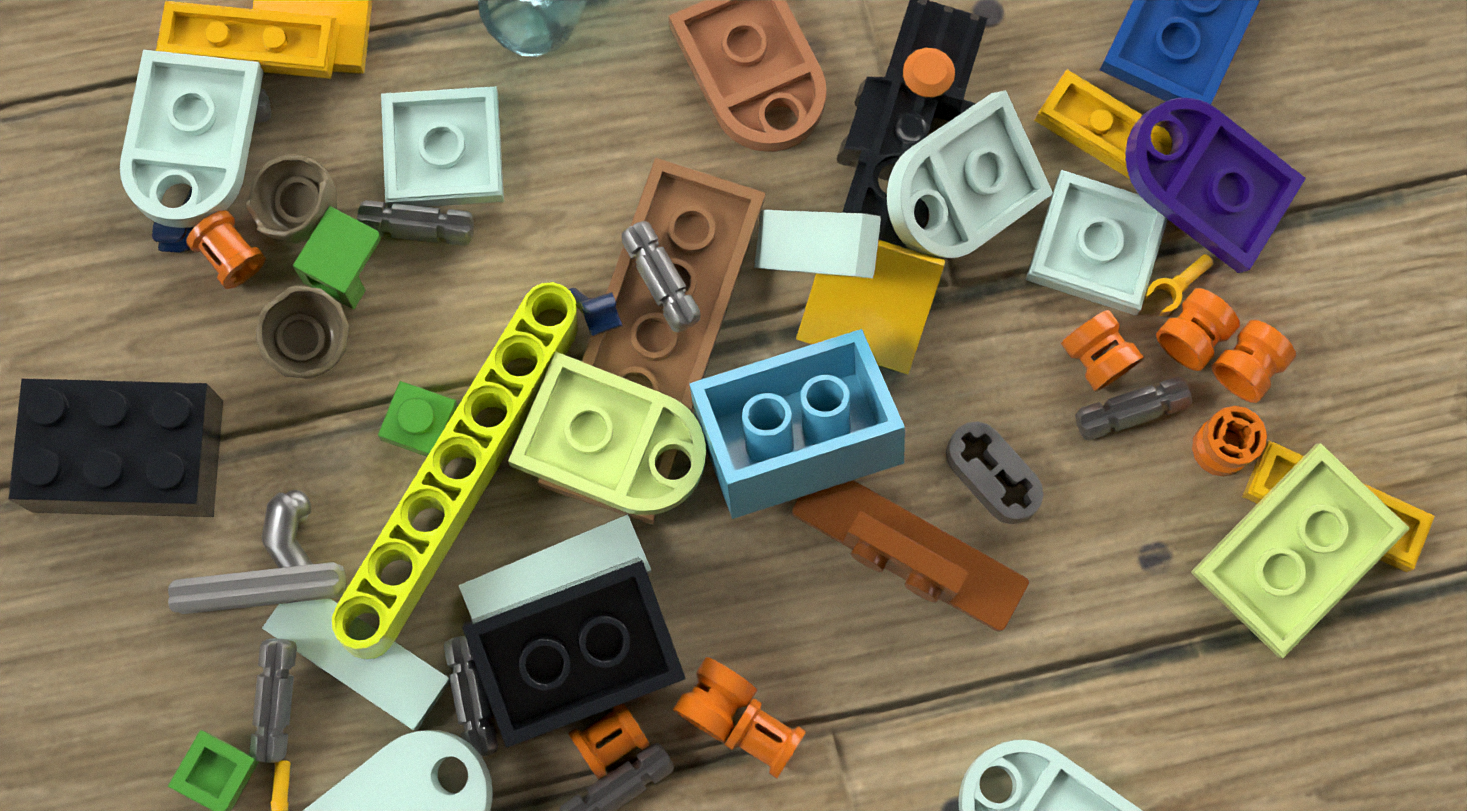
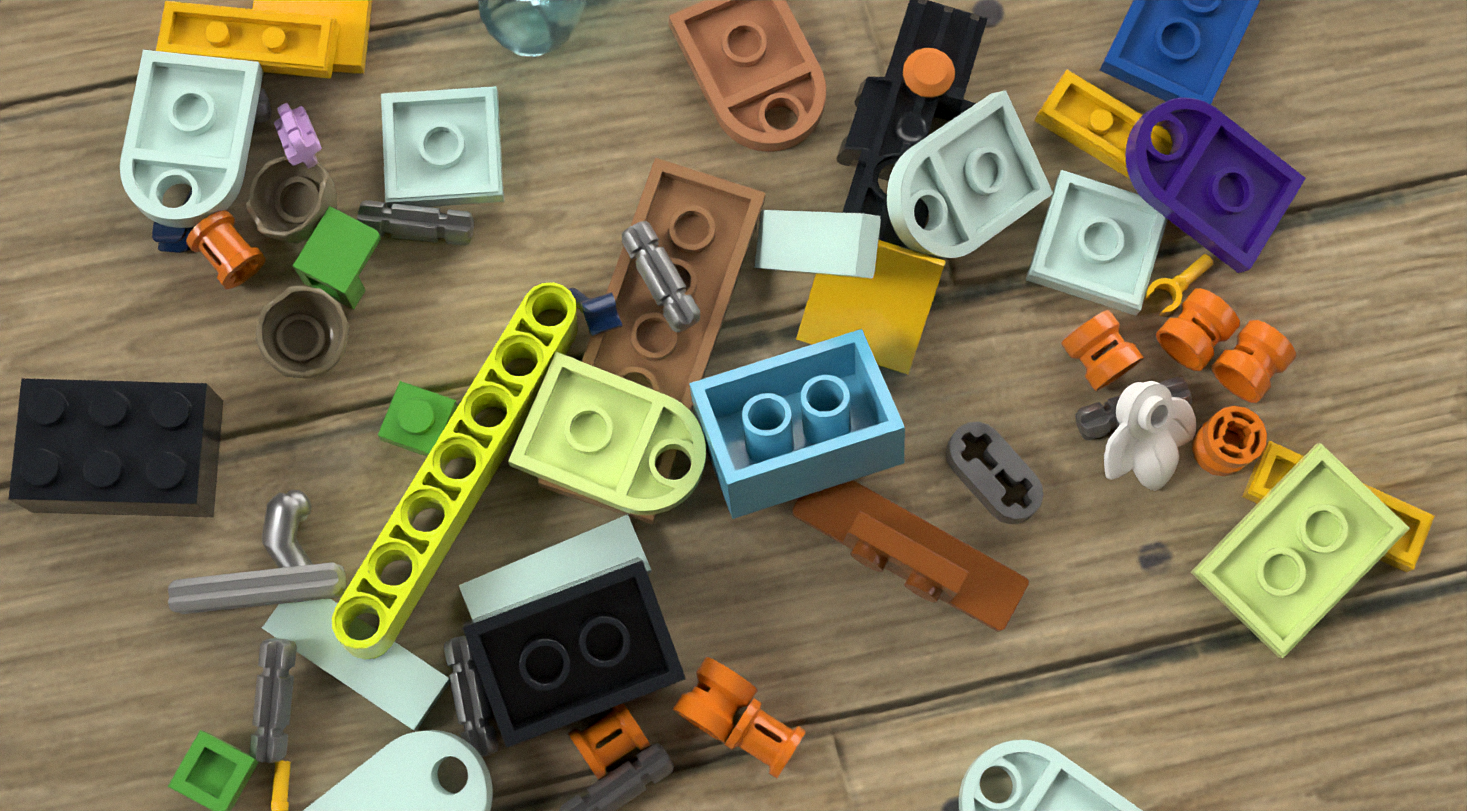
(297, 135): none -> lavender axle
(1148, 434): none -> white plate

